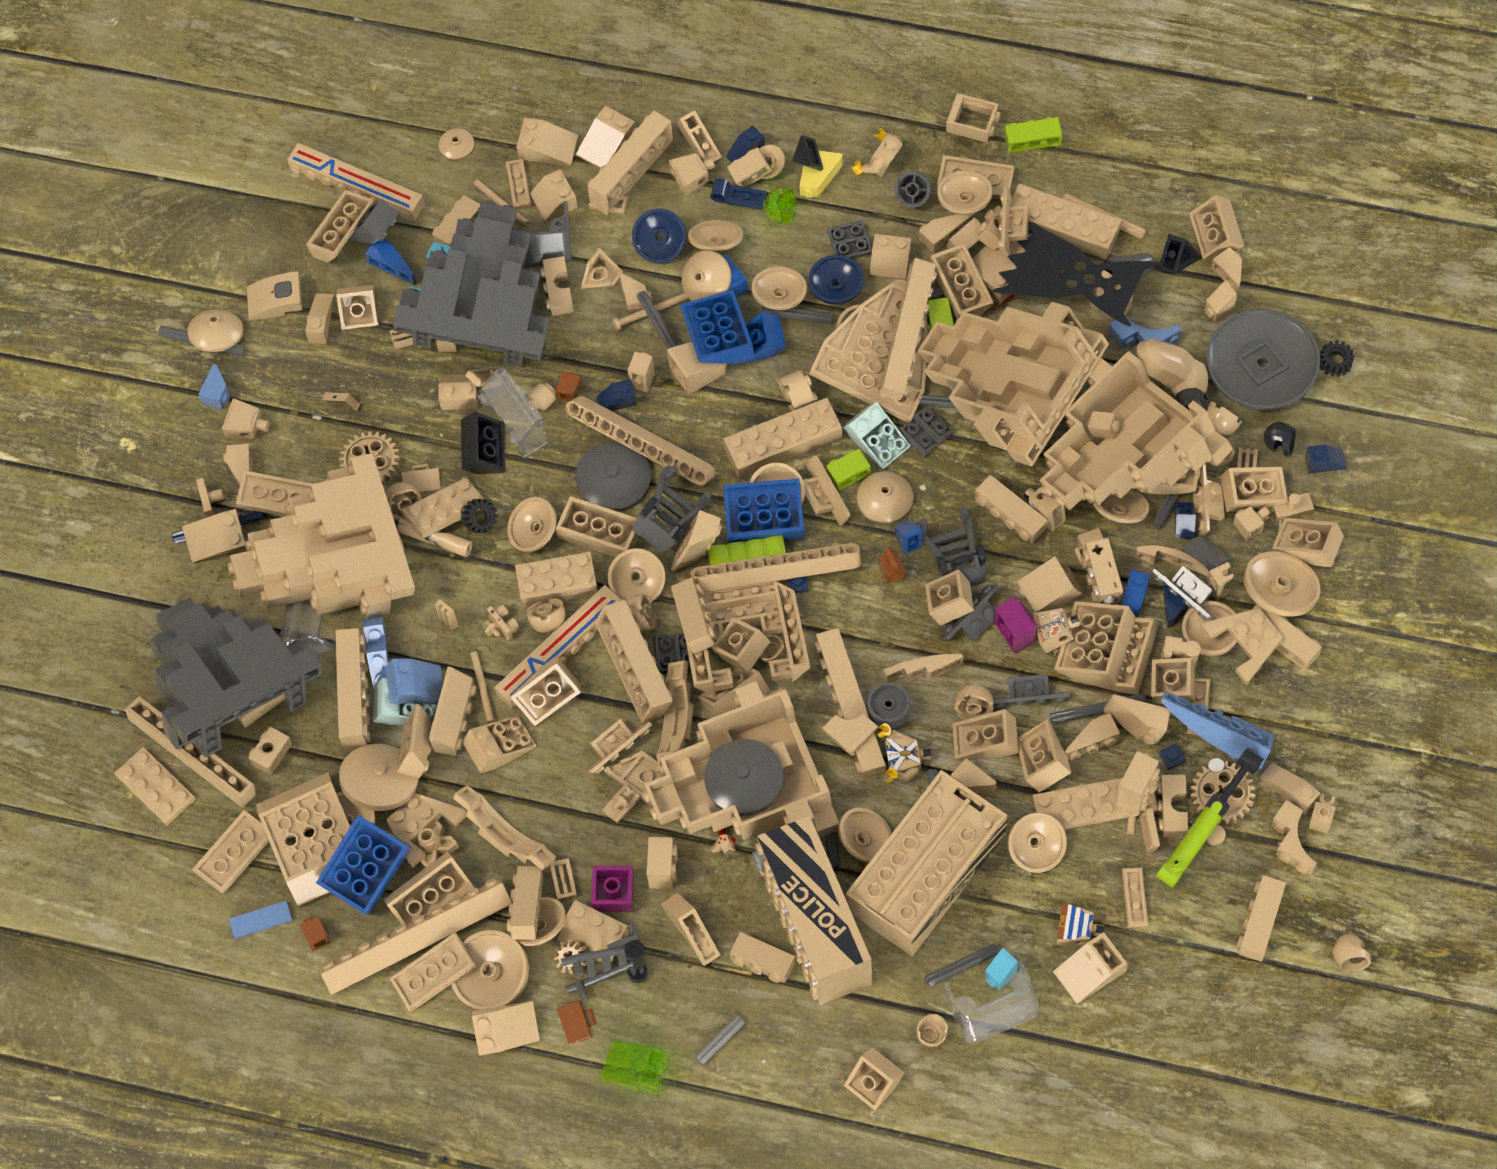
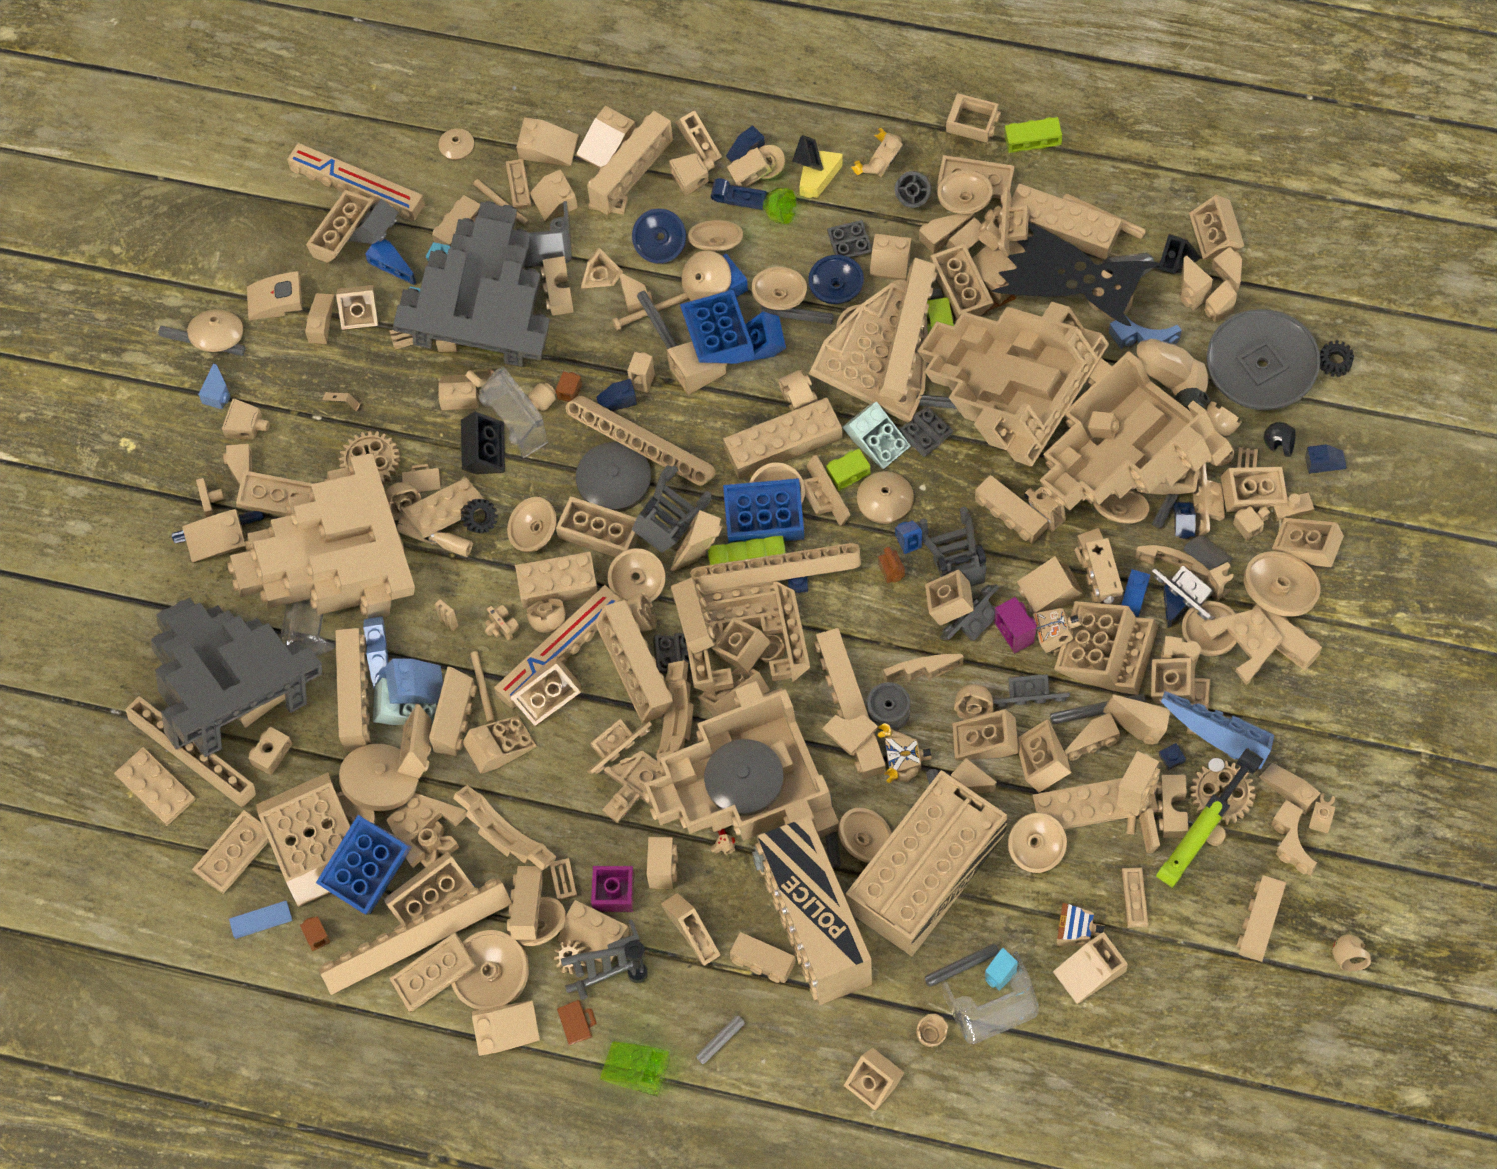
(1194, 284): none -> tan slope

